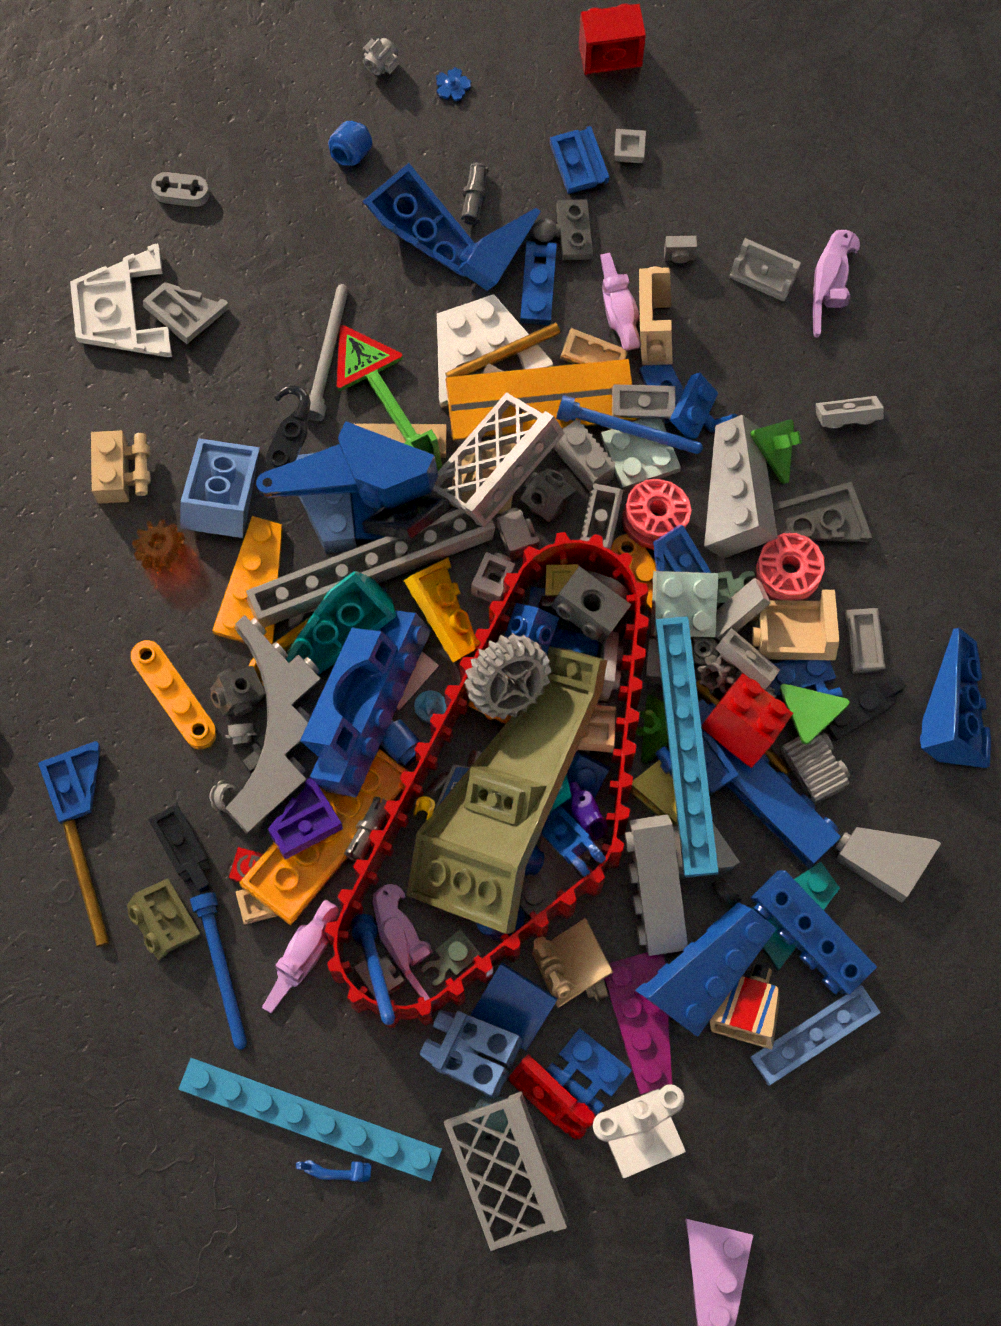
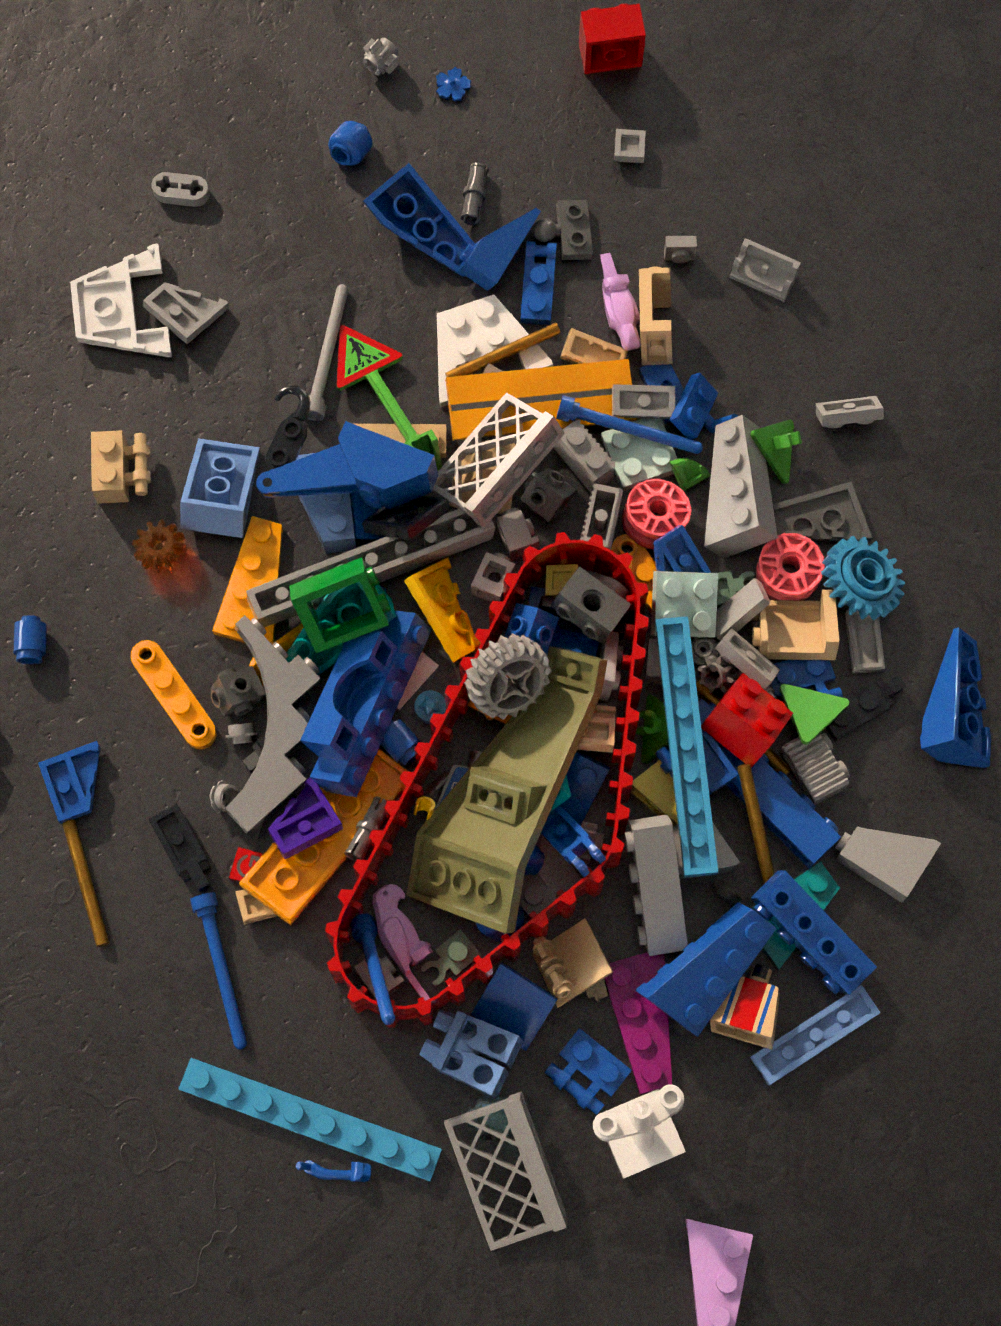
(30, 640): none -> blue brick
(161, 918): olive bracket -> none
(301, 954): lavender animal -> none
(332, 580): none -> green window
(551, 1098): red hinge -> none
(579, 160): blue plate -> none
(587, 813): dark purple piece -> none
(688, 472): none -> bright green tile
(756, 821): none -> pearl gold bar
(832, 275): lavender animal -> none
(863, 578): none -> dark azure gear

